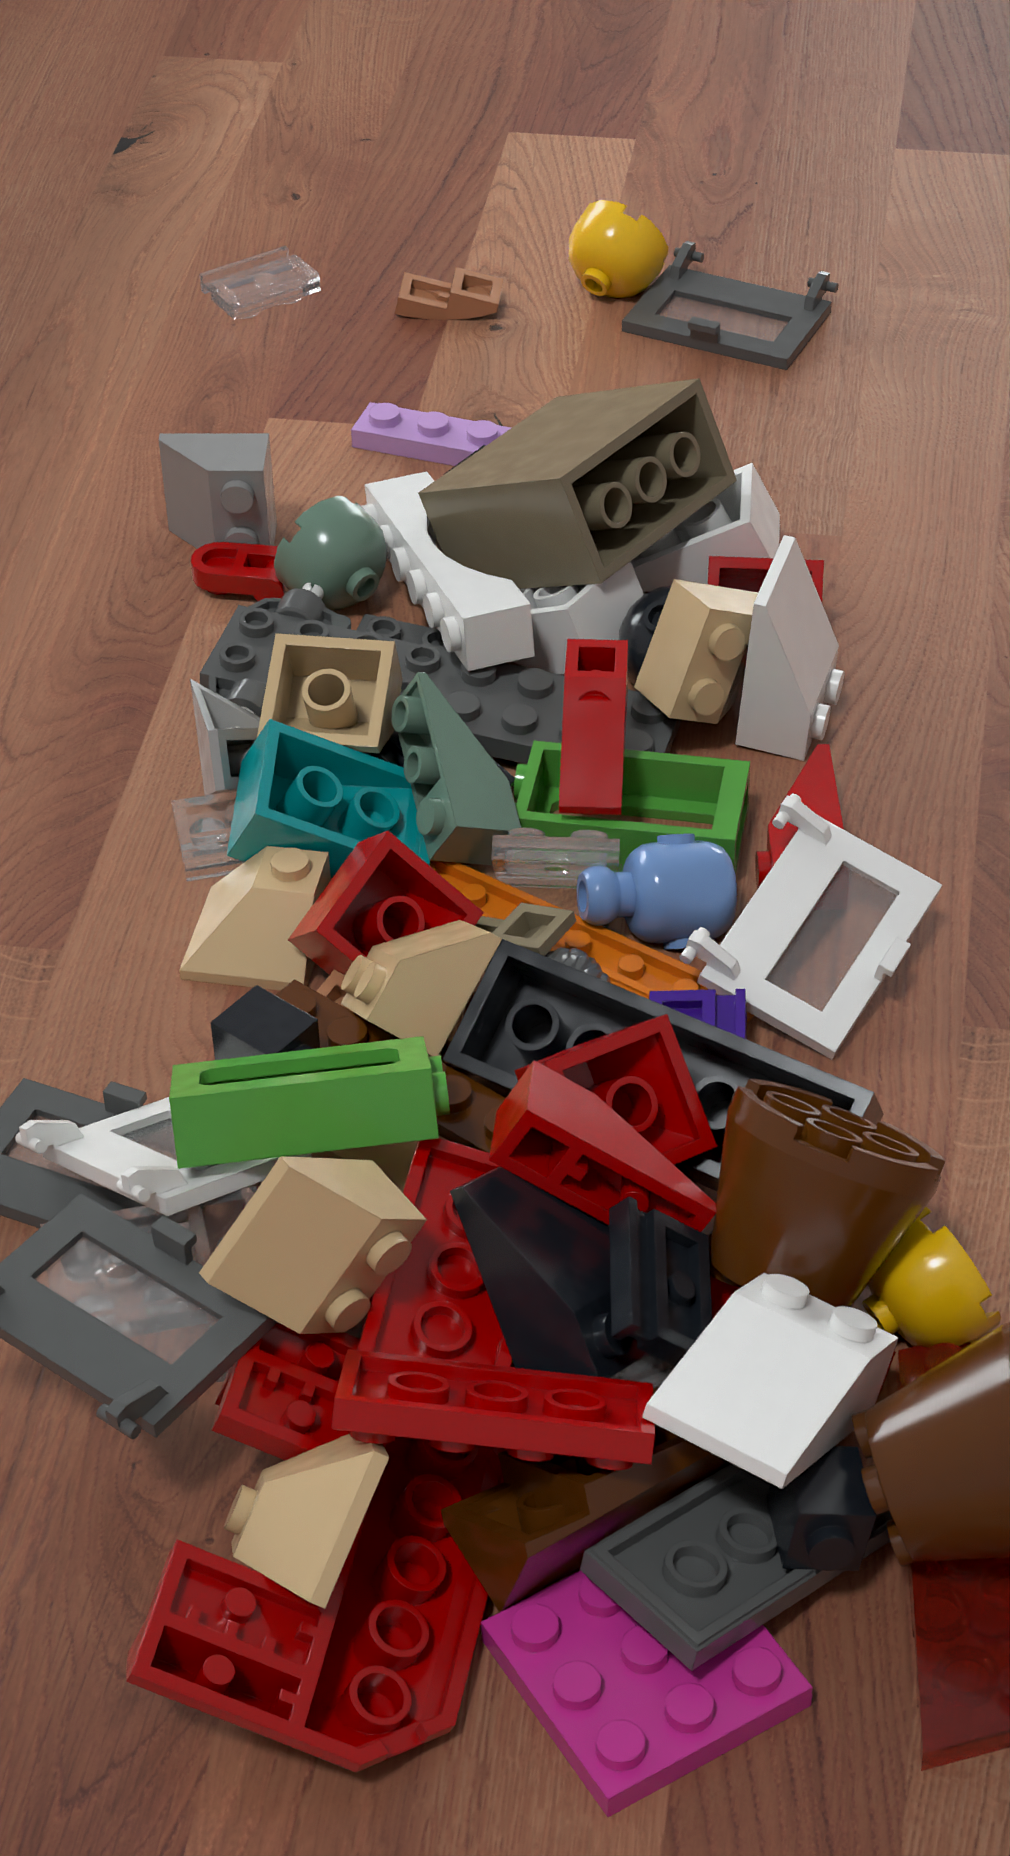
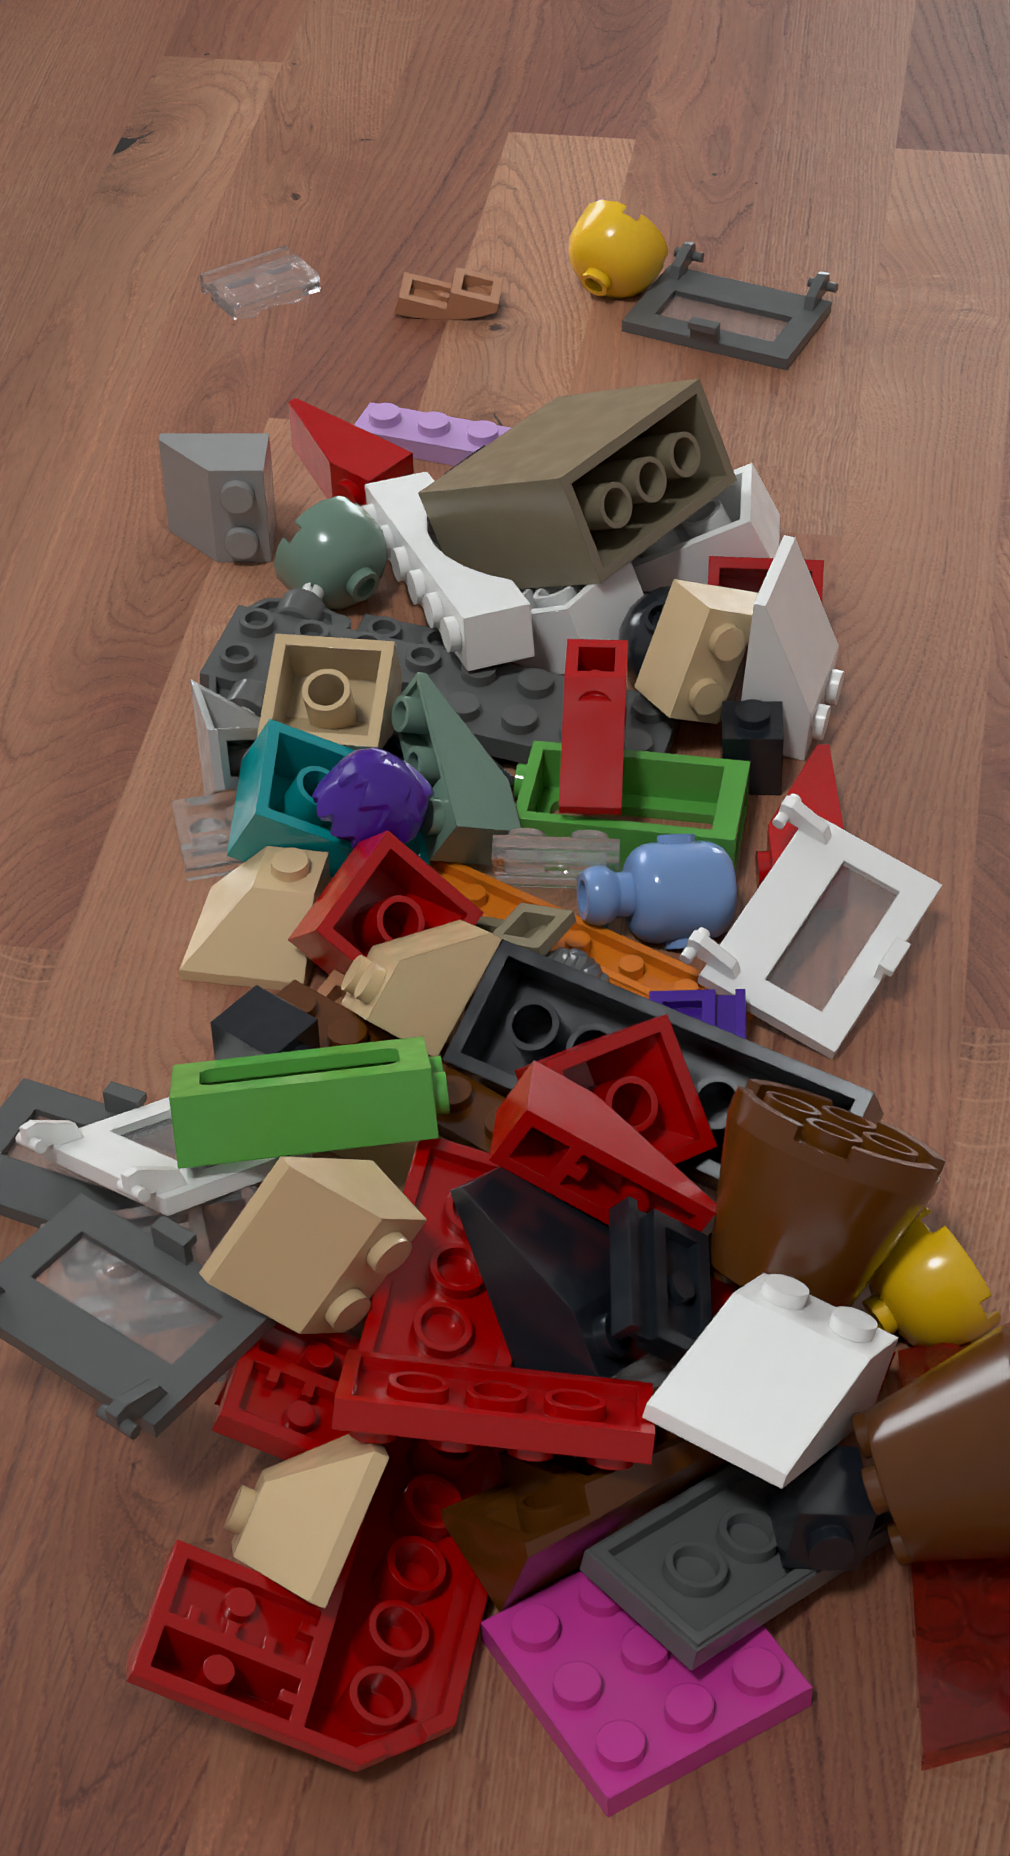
(237, 569): red plate -> none
(342, 454): none -> red slope
(371, 795): none -> dark purple hair
(755, 734): none -> black brick

